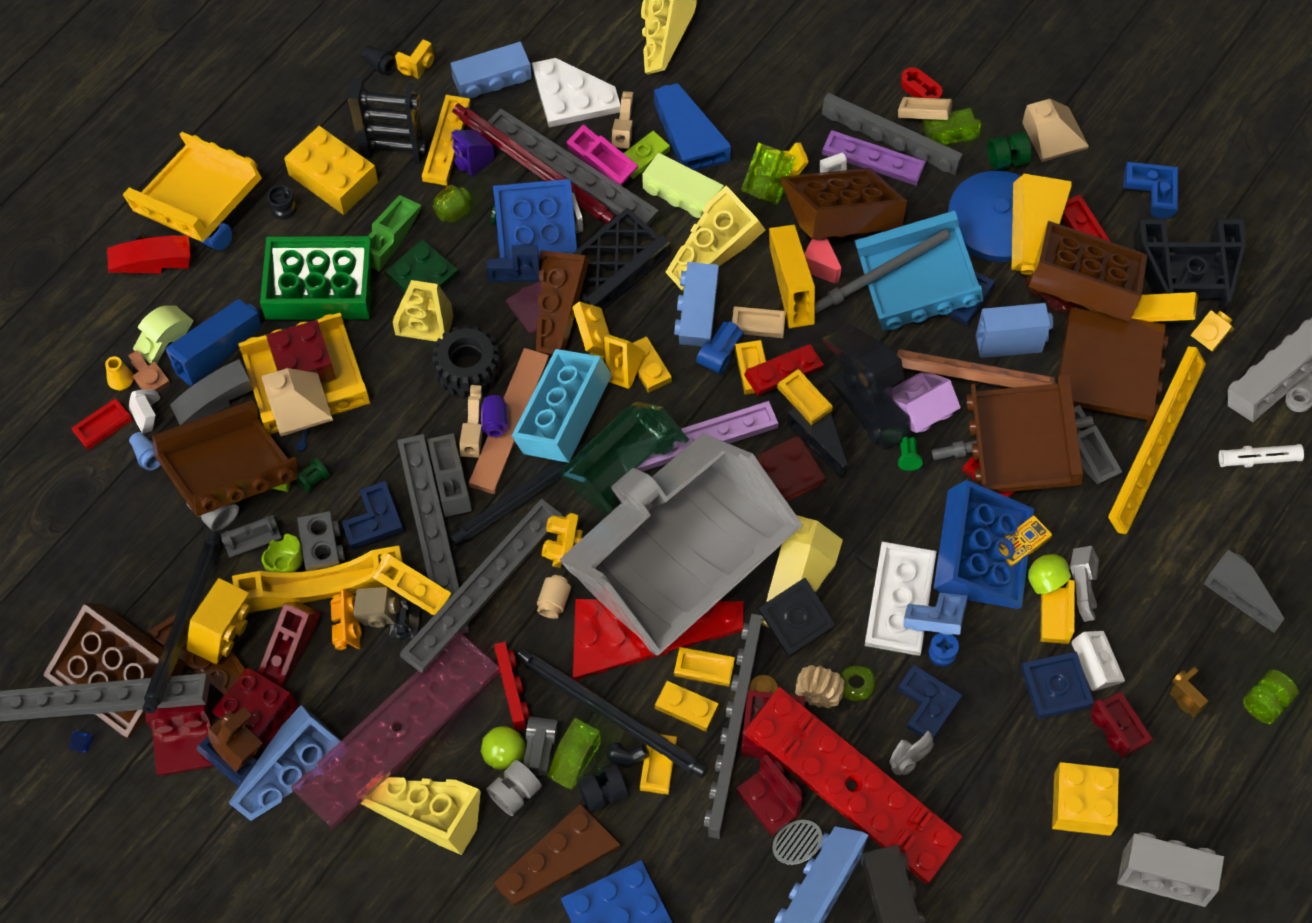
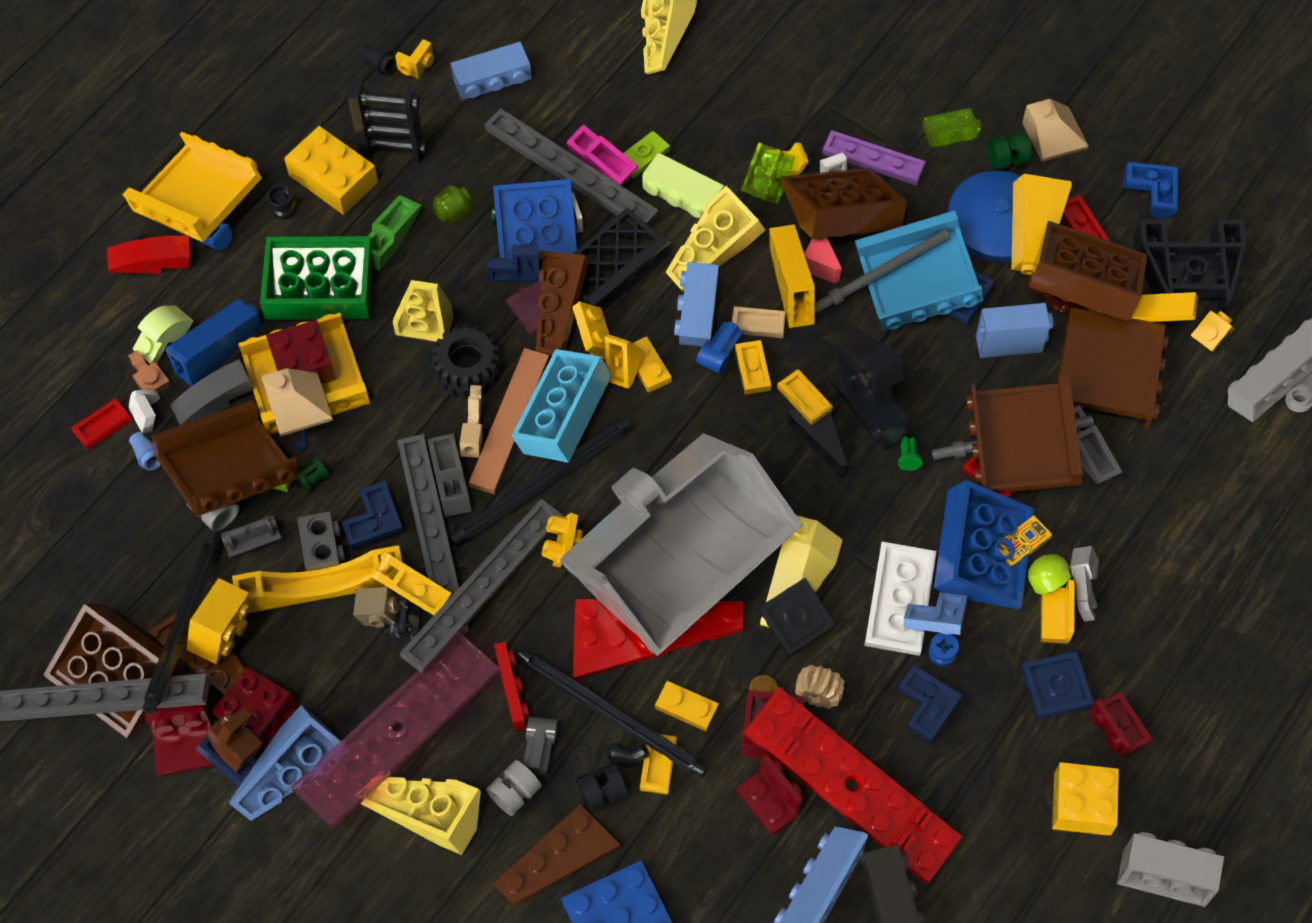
(80, 742): clear blue piece -> none
(118, 374): yellow cone -> none
(283, 555): lime hair -> none
(288, 641): dark red slope -> none
(349, 629): light orange hinge -> none
(422, 265): dark green plate -> none
(441, 154): yellow plate -> none
(471, 151): dark purple slope -> none
(494, 416): dark purple brick -> none
(502, 747): lime hair -> none
(530, 161): dark red piece -> none
(553, 596): tan brick -> none
(572, 94): white plate -> none
(574, 753): clear neon green slope -> none
(617, 449): clear green windscreen -> none
(623, 126): tan piece -> none
(689, 131): blue slope -> none
(704, 666): yellow tile -> none
(726, 428): lavender plate -> none
(730, 736): dark grey plate -> none
(768, 374): red plate -> none
(791, 468): clear red plate -> none
(797, 842): light grey sticker -> none
(863, 692): clear neon green piece -> none
(891, 134): dark grey plate -> none
(906, 755): light grey plate -> none
(922, 86): red beam -> none
(925, 108): tan tile -> none
(925, 399): lavender slope -> none
(971, 370): nougat tile -> none
(1097, 660): white slope -> none
(1157, 440): yellow tile -> none
(1187, 696): pearl gold bracket -> none
(1230, 457): white pin -> none
(1242, 587): dark grey slope -> none
(1270, 696): clear neon green wheel -> none

